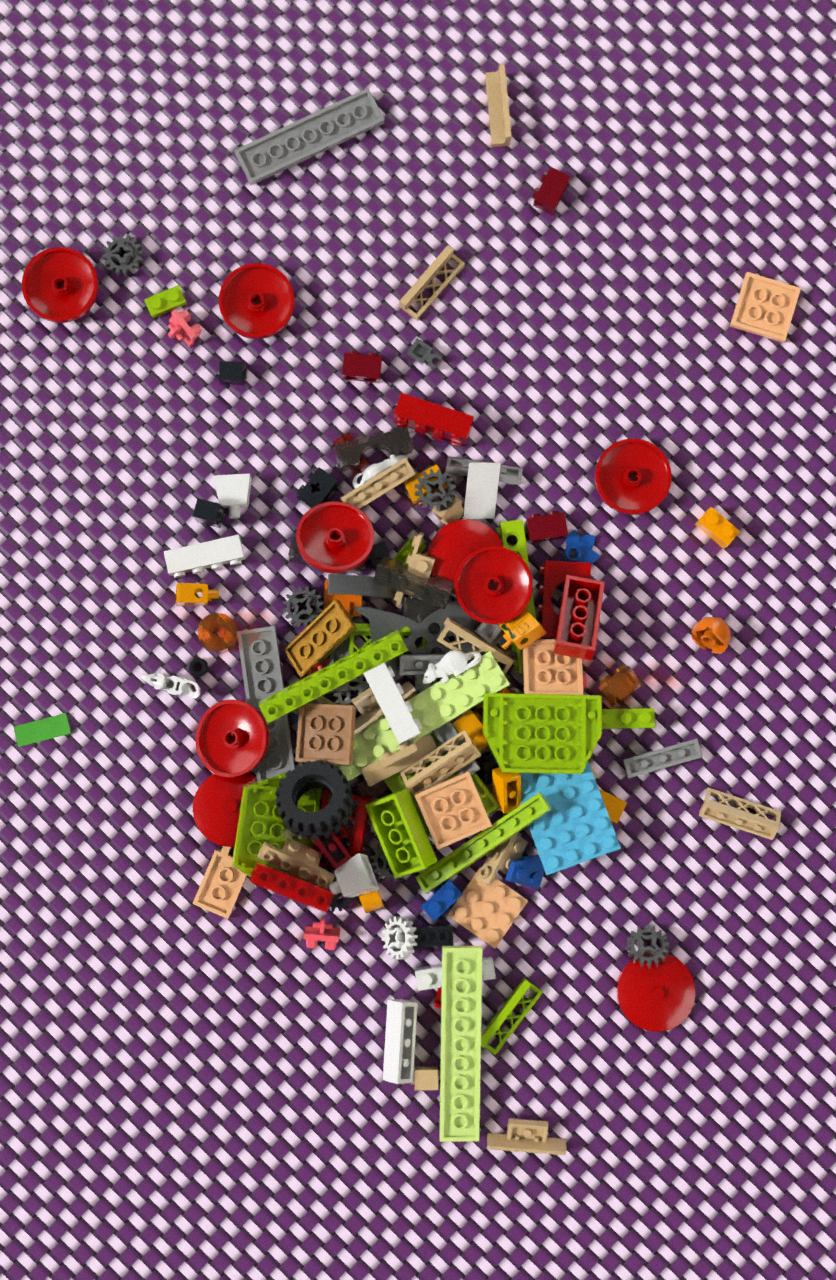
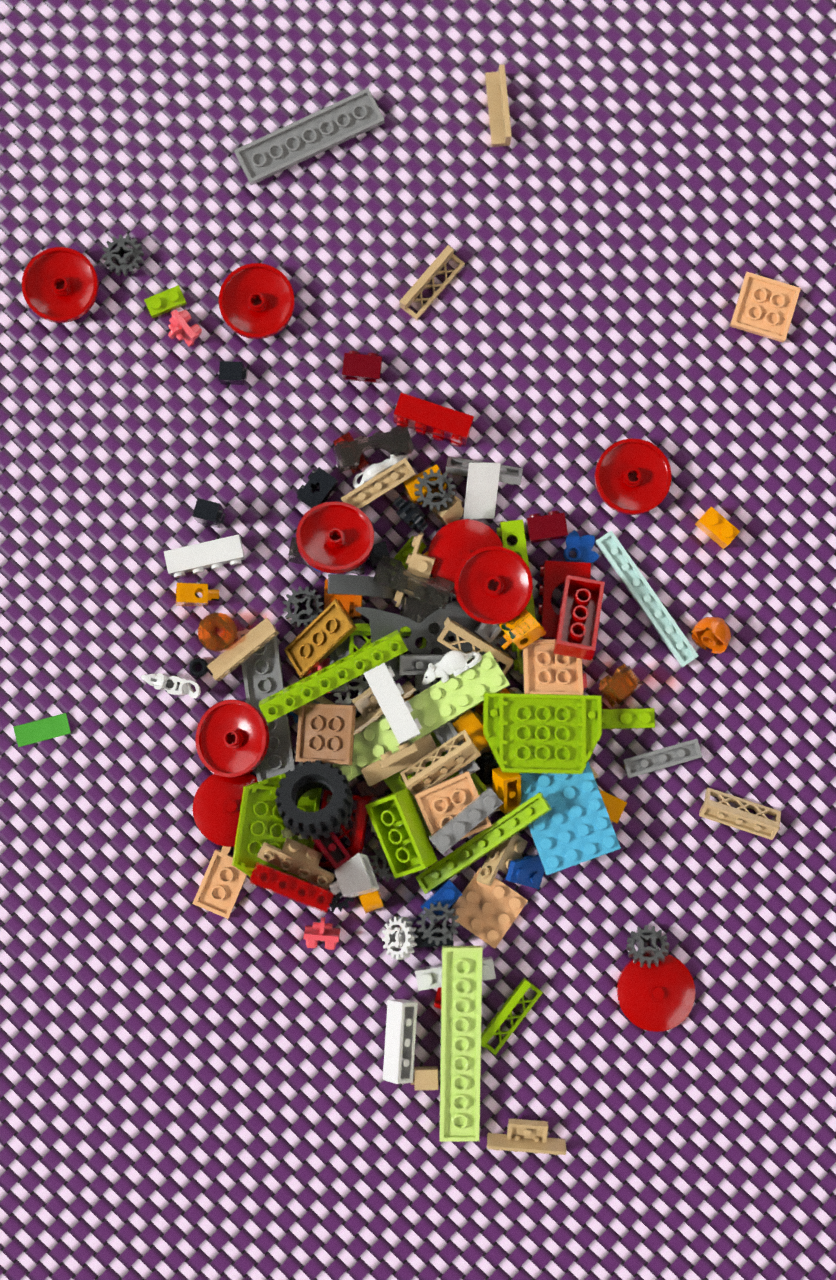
(233, 492): white torso -> none
(242, 649): none -> tan fence
(410, 514): none -> black gear
(422, 352): dark grey plate -> none
(444, 930): none -> dark grey gear
(466, 820): none -> light grey plate
(551, 191): dark red brick -> none
(646, 598): none -> light aqua plate

